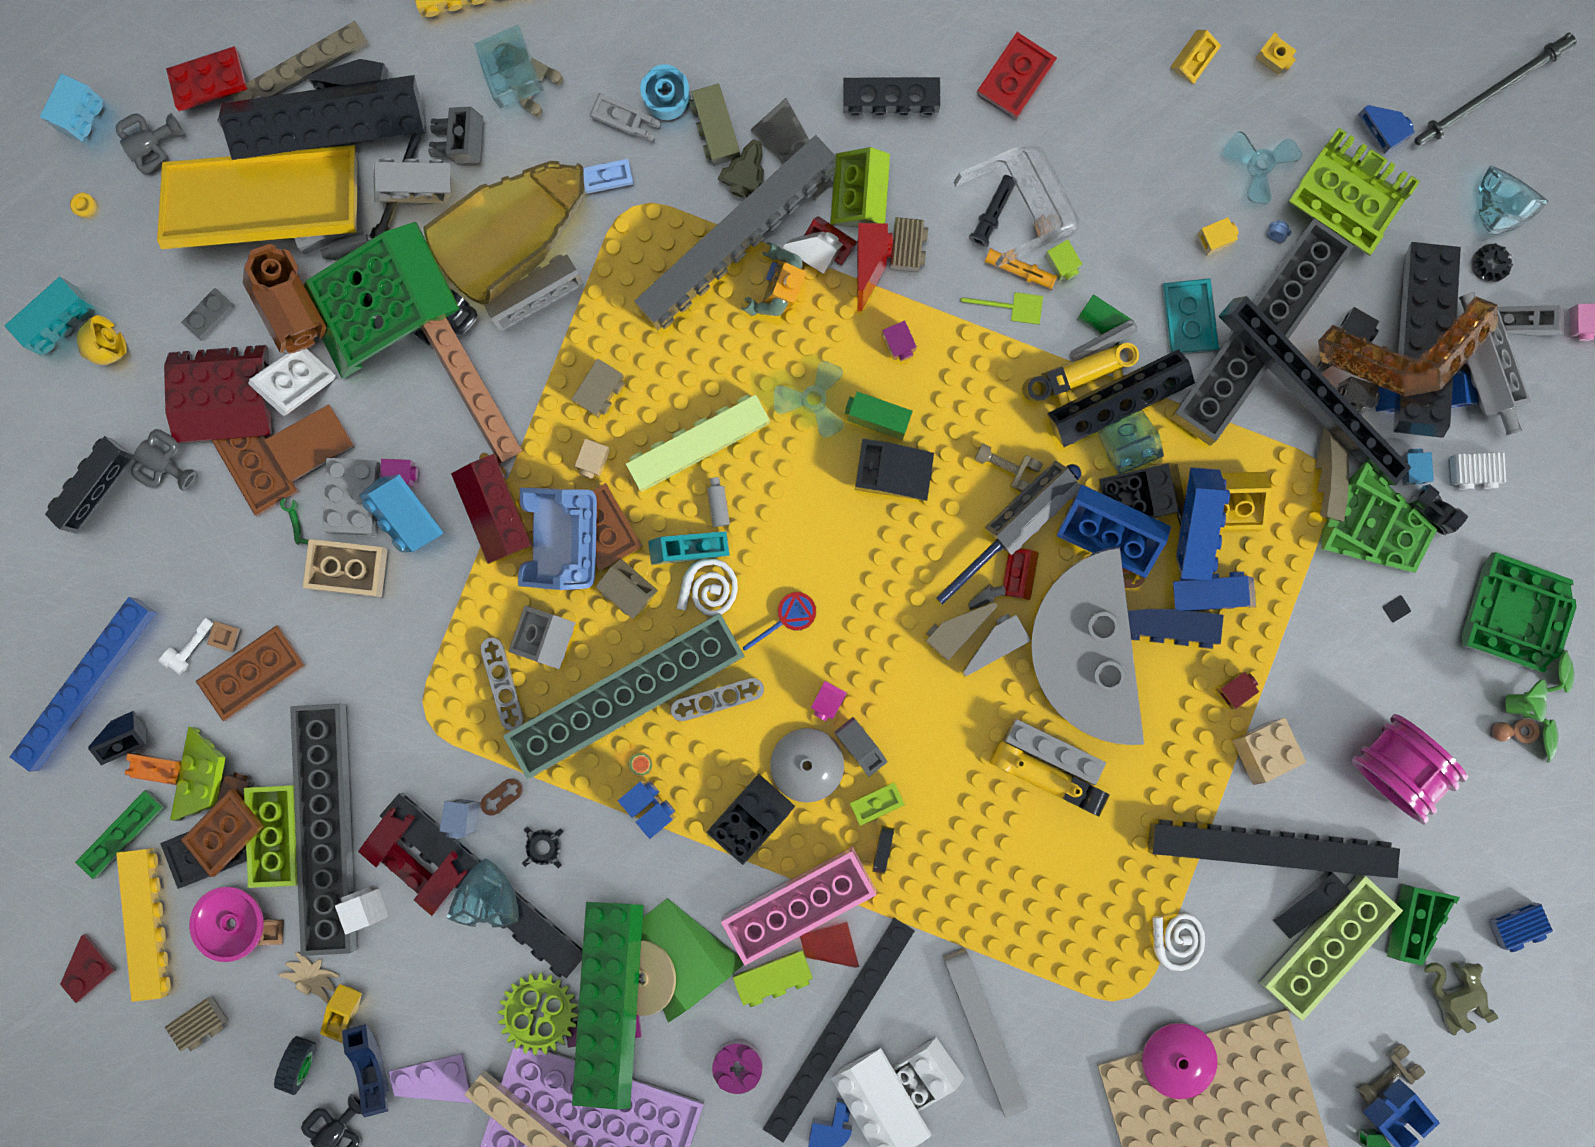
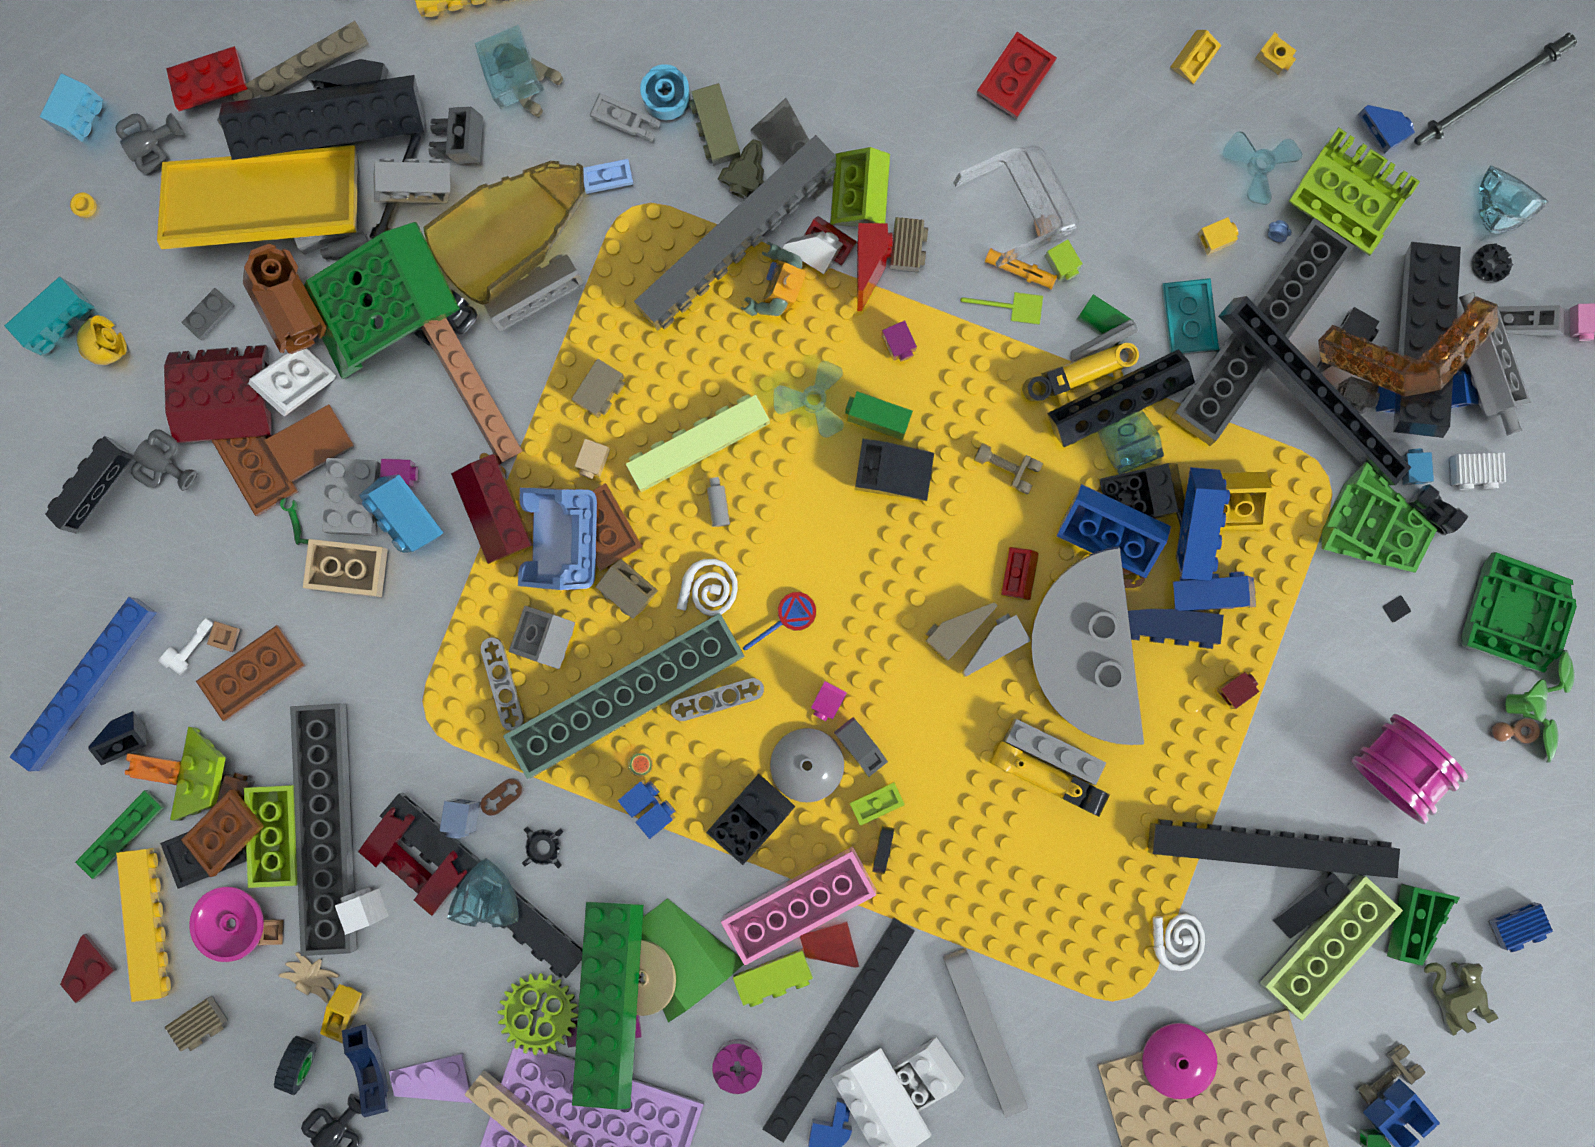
(688, 547): teal slope -> none
(902, 87): black brick -> none
(986, 596): dark grey bar -> none
(989, 220): black pin -> none
(1023, 517): piece -> none
(1269, 751): tan brick -> none
(1334, 478): dark tan slope -> none

